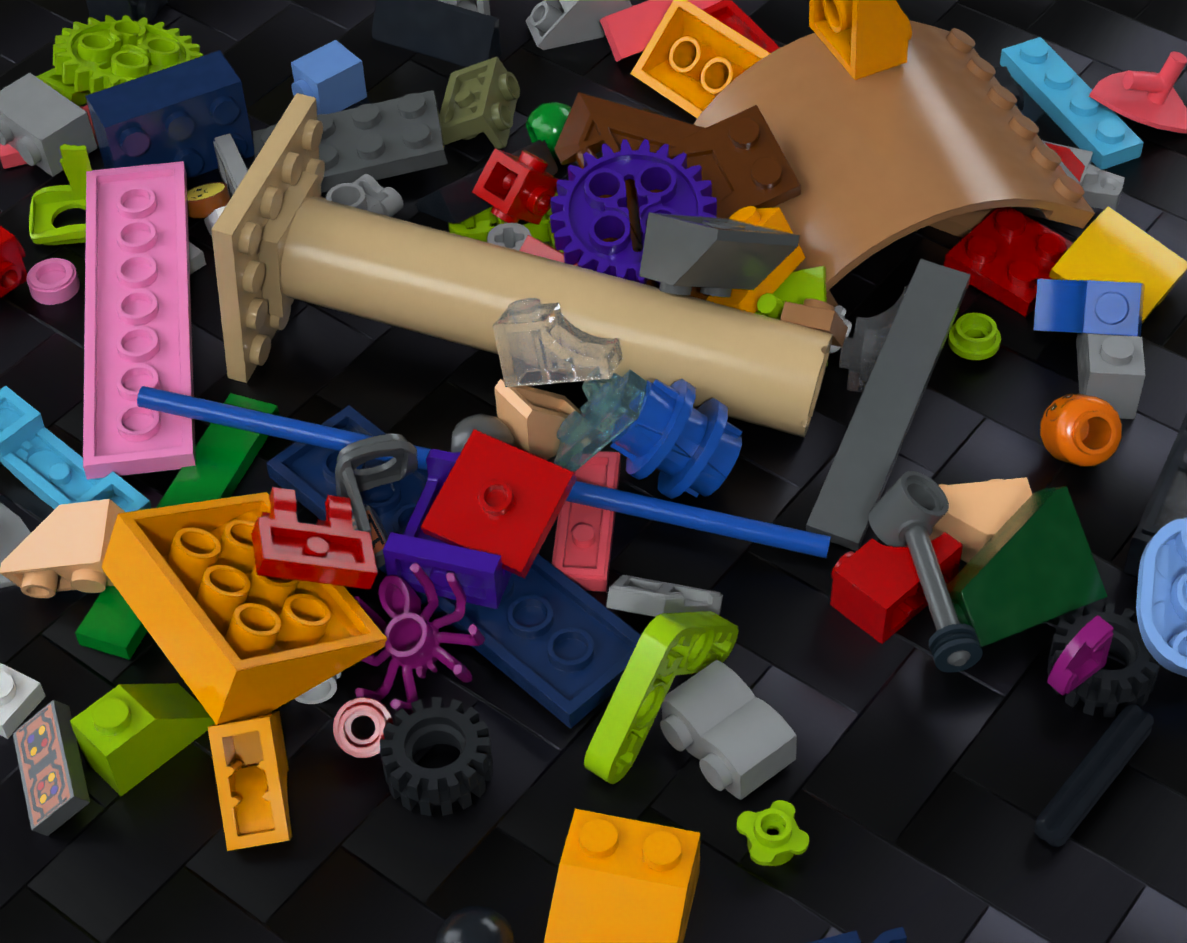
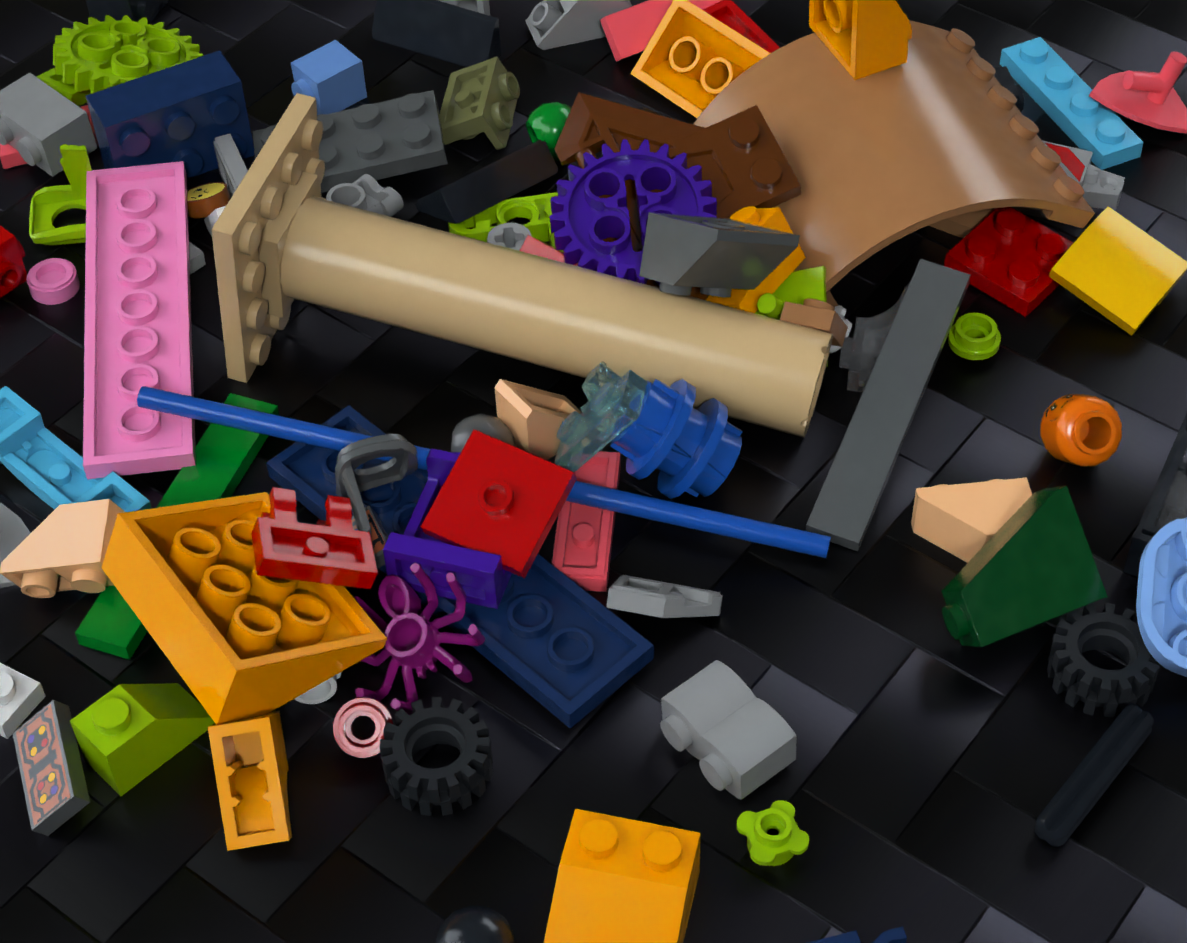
(516, 186): red brick -> none
(545, 348): clear arch -> none
(667, 648): lime beam -> none
(881, 585): red arch -> none
(907, 519): dark grey piece -> none
(1082, 656): magenta tile -> none
(1089, 307): arch -> none
(1112, 370): light grey slope -> none

